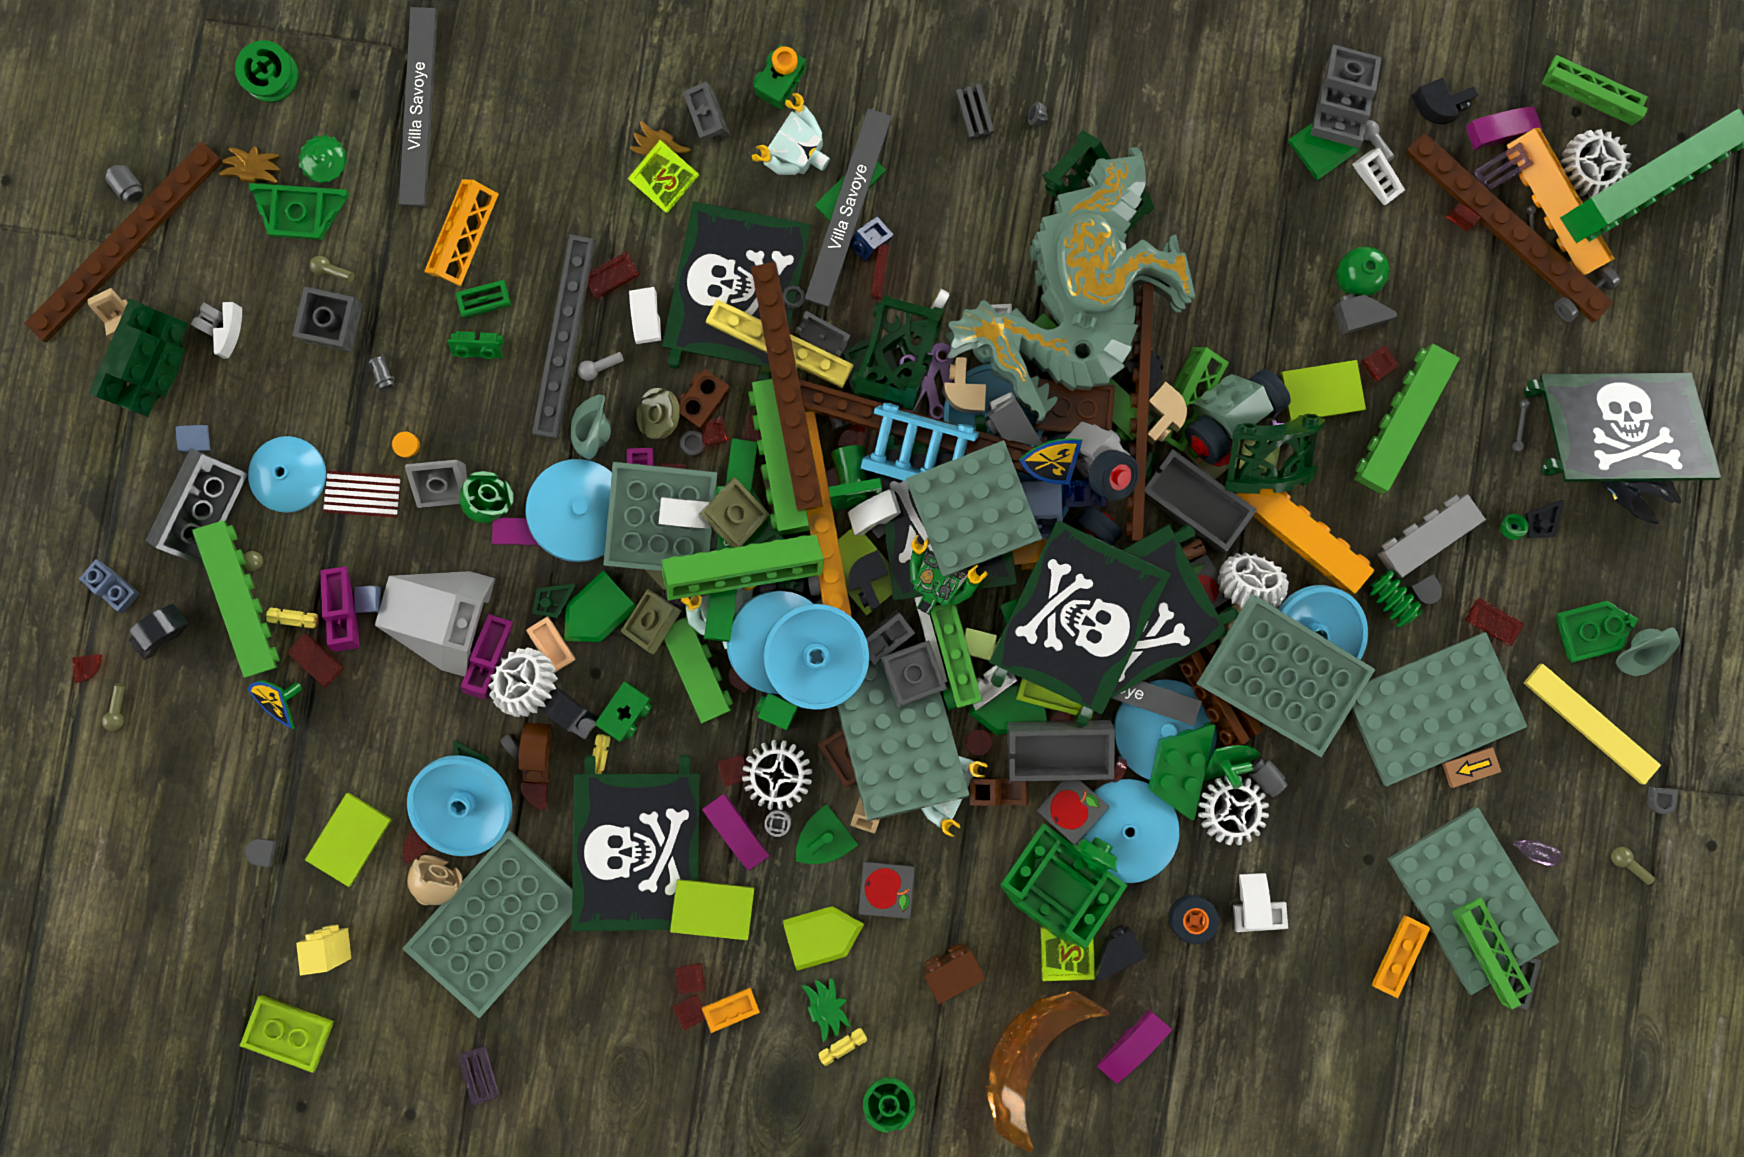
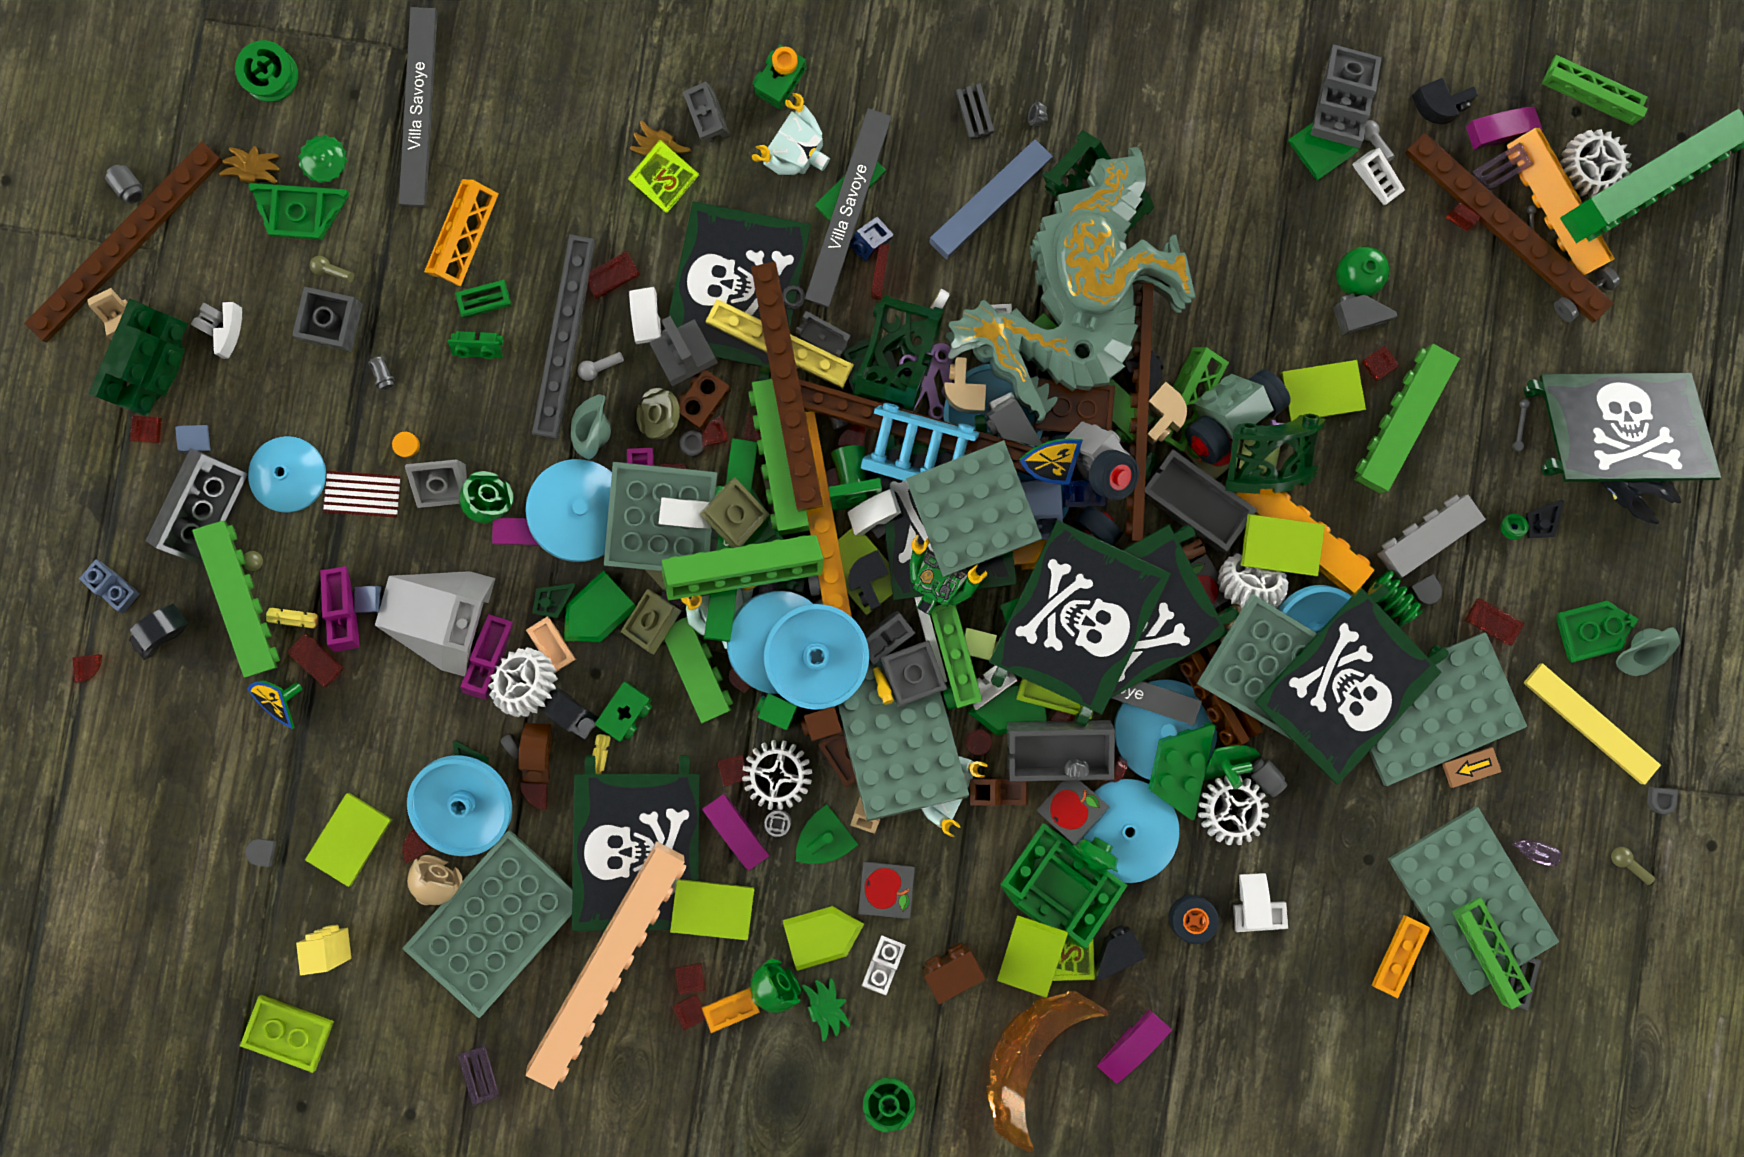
(113, 719): olive bar -> none
(146, 429): none -> clear red tile
(605, 965): none -> light nougat brick
(682, 351): none -> dark grey bracket
(774, 988): none -> green cylinder
(821, 723): none -> reddish brown brick
(842, 1047): light yellow axle -> none
(883, 687): none -> yellow piece
(883, 965): none -> white slope
(990, 199): none -> sand blue slope
(1032, 956): none -> lime tile
(1076, 768): none -> dark grey piece
(1282, 545): none -> lime tile
(1350, 684): none -> flag

